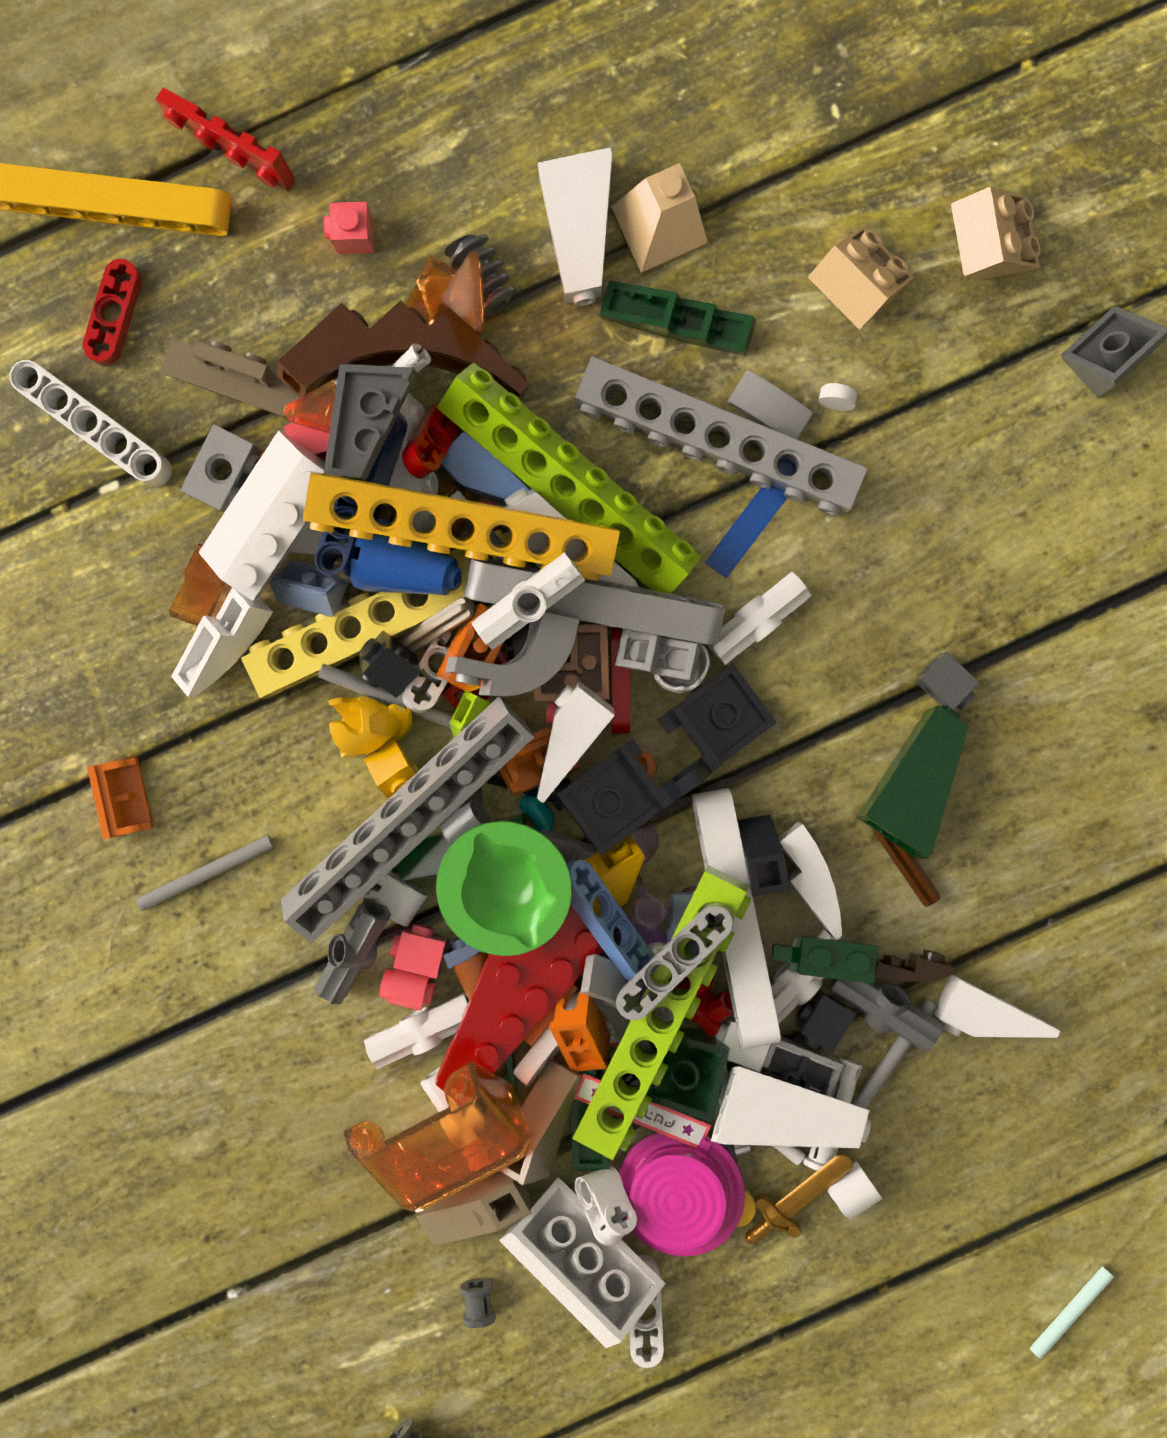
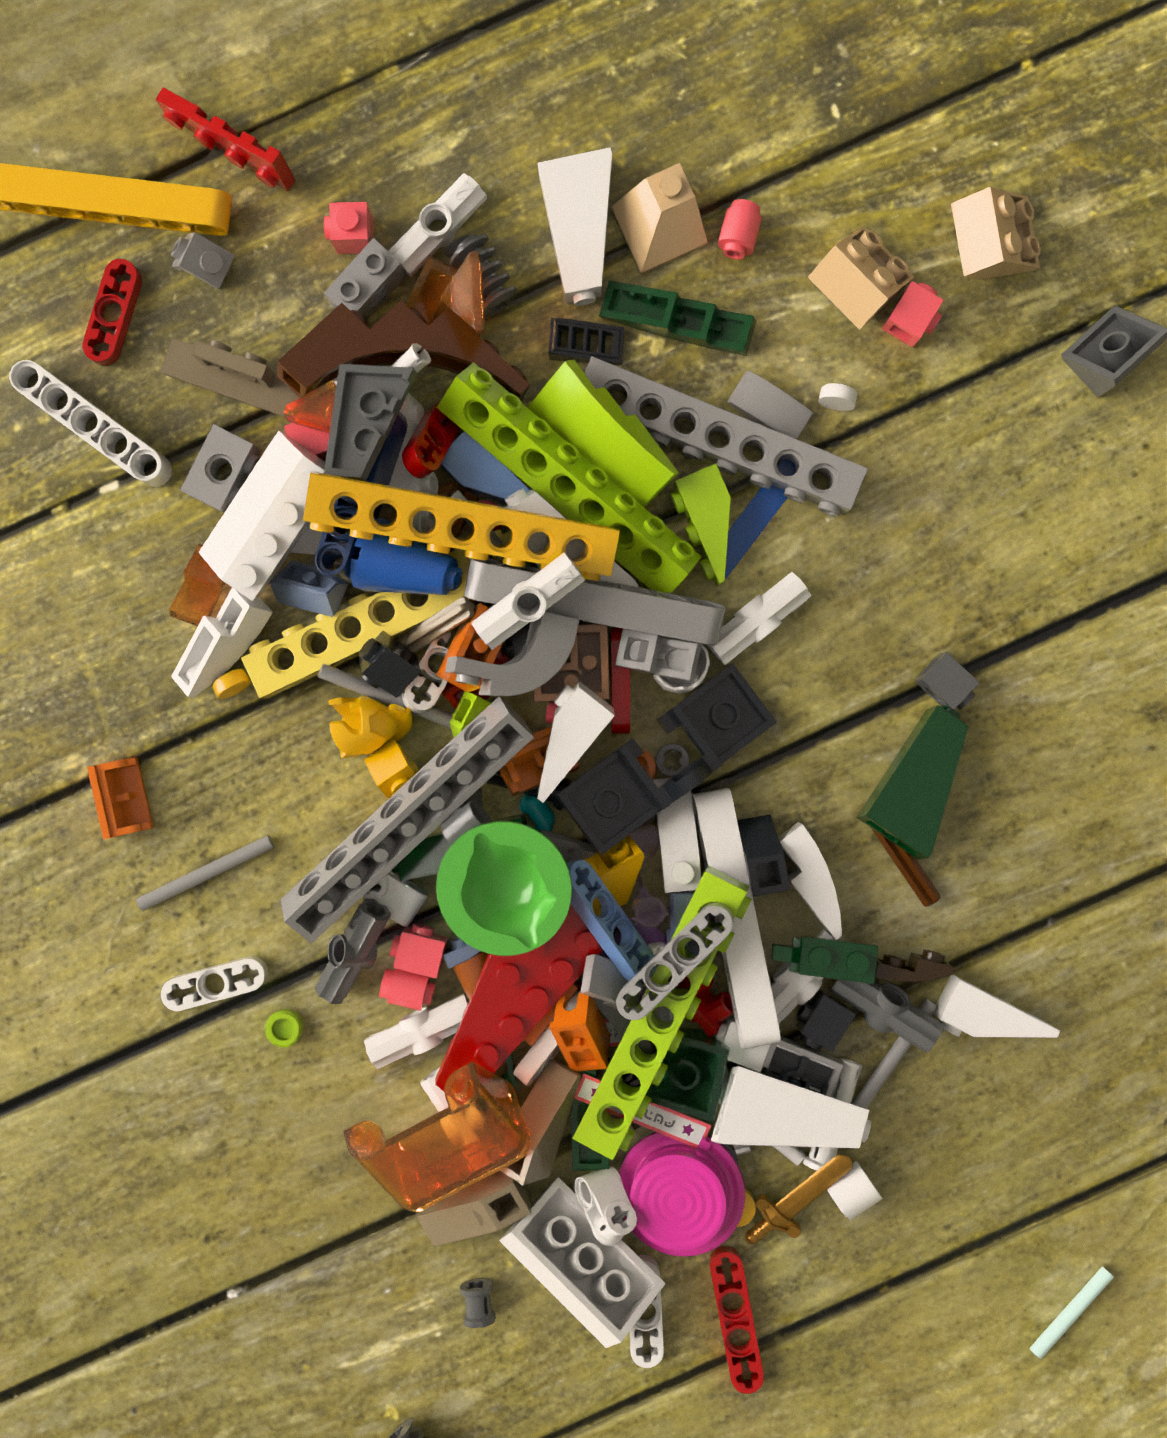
(186, 981): none -> white beam
(201, 259): none -> light grey bracket
(231, 683): none -> yellow tile
(284, 1028): none -> lime tile
(367, 280): none -> light grey brick
(452, 207): none -> white piece
(572, 327): none -> black slope
(604, 433): none -> lime slope
(660, 759): none -> dark grey bush
(678, 844): none -> white slope
(707, 509): none -> lime slope
(736, 1319): none -> red beam
(740, 229): none -> coral brick
(914, 314): none -> coral brick

